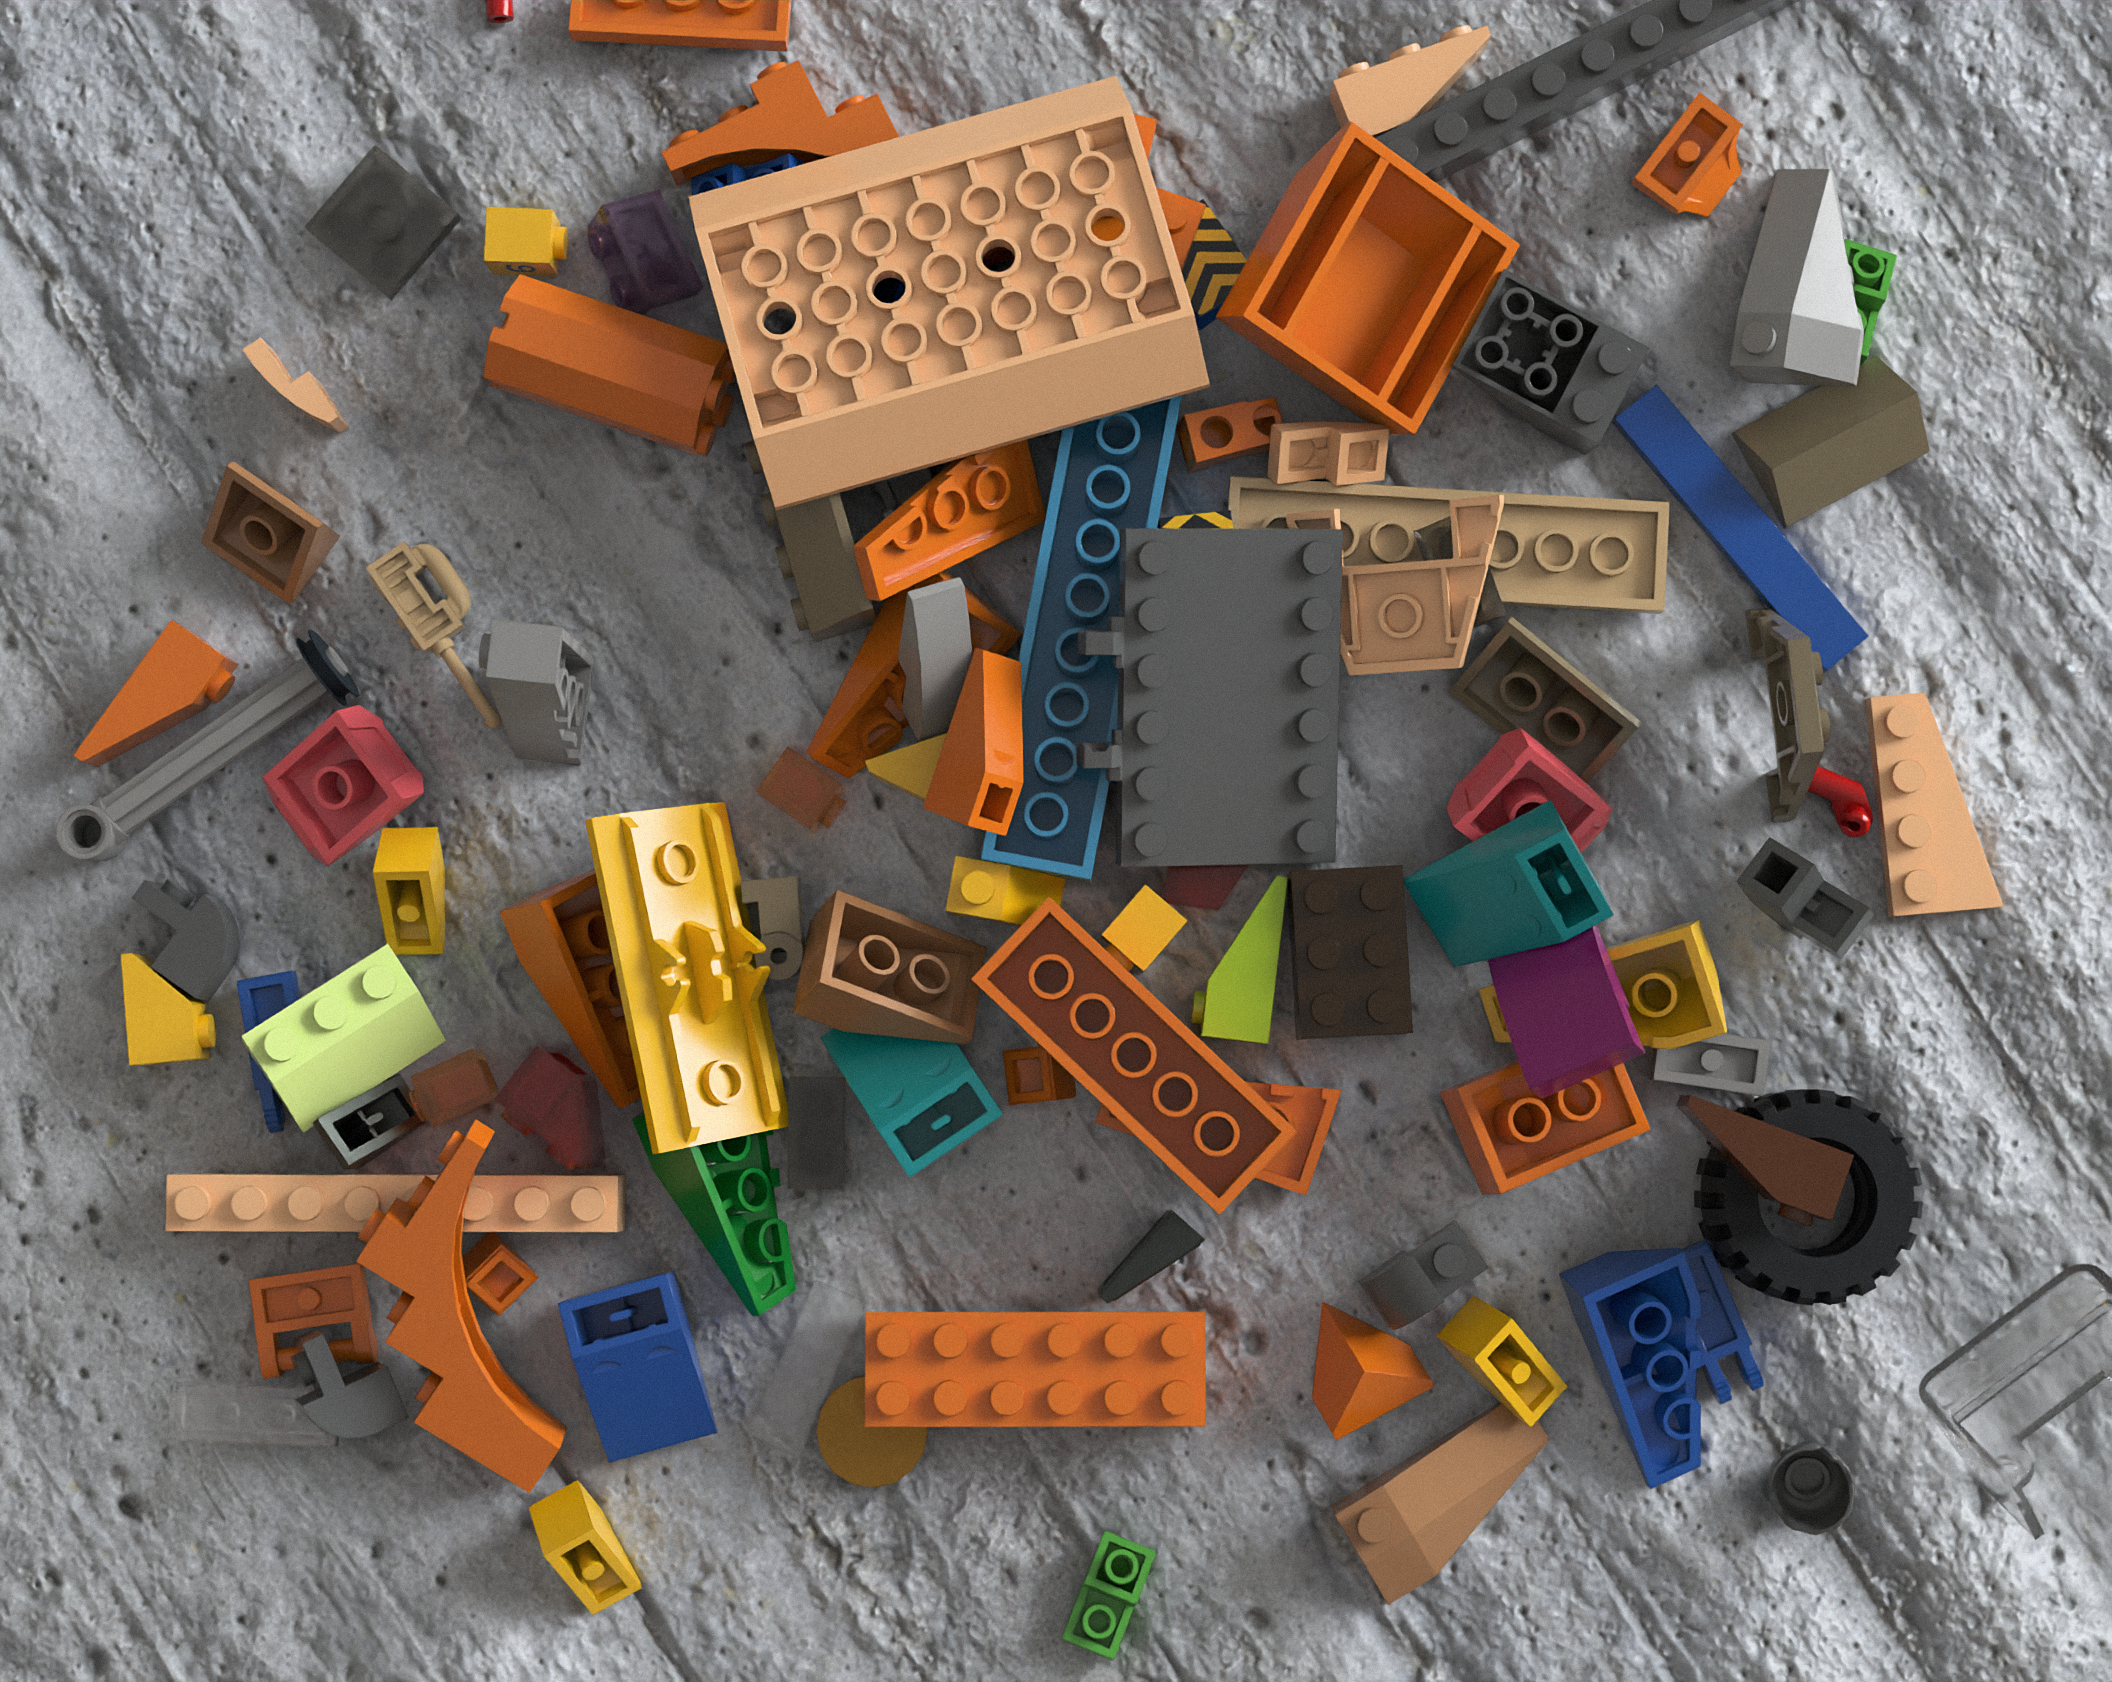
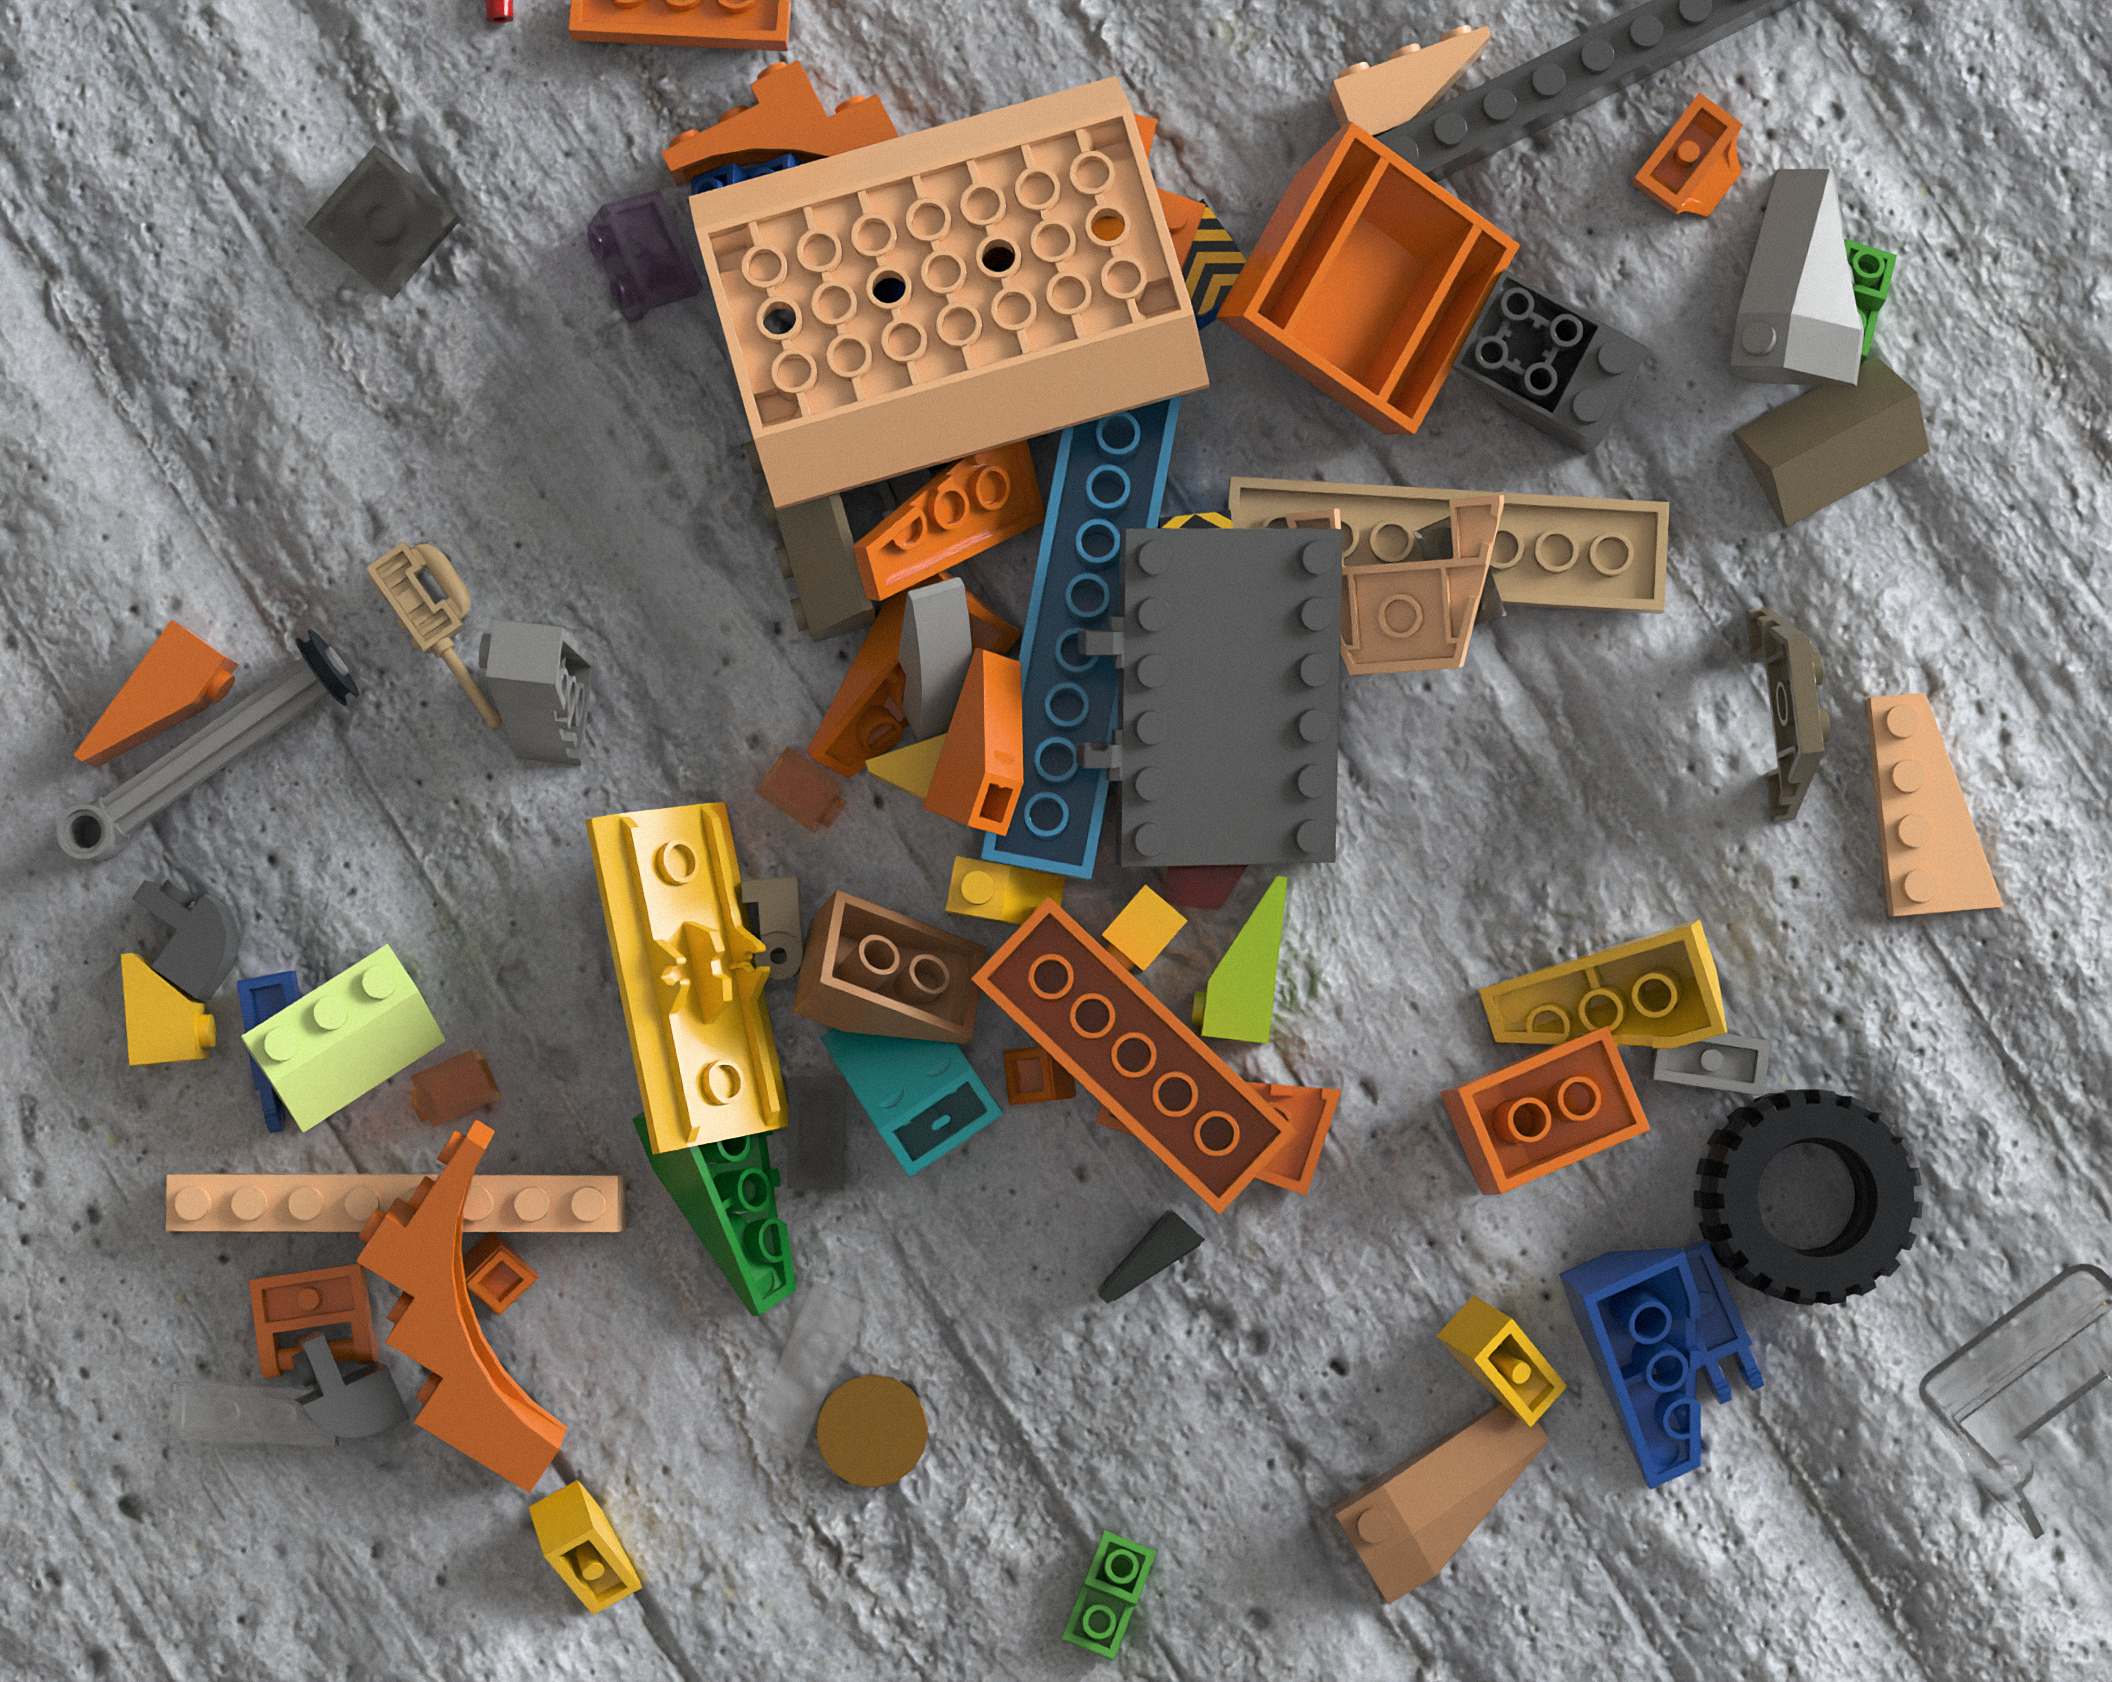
(266, 534): medium nougat slope -> none
(304, 392): light nougat slope -> none
(343, 783): coral slope -> none
(369, 1123): pearl dark grey slope -> none
(411, 890): yellow slope -> none
(524, 241): yellow brick -> none
(560, 1104): clear red slope -> none
(569, 958): orange wedge -> none
(611, 366): orange brick -> none
(638, 1365): blue slope -> none
(1035, 1369): orange brick -> none
(1227, 432): orange leg -> none
(1329, 450): light nougat slope -> none
(1349, 952): dark brown piece -> none
(1361, 1372): orange slope -> none
(1422, 1277): dark grey brick -> none
(1510, 890): teal slope -> none
(1518, 778): coral slope -> none
(1533, 688): dark tan slope -> none
(1564, 1012): magenta slope -> none
(1738, 525): blue tile -> none
(1776, 1162): reddish brown slope -> none
(1801, 901): dark grey brick -> none
(1810, 1488): dark grey hair -> none
(1847, 801): red arm -> none

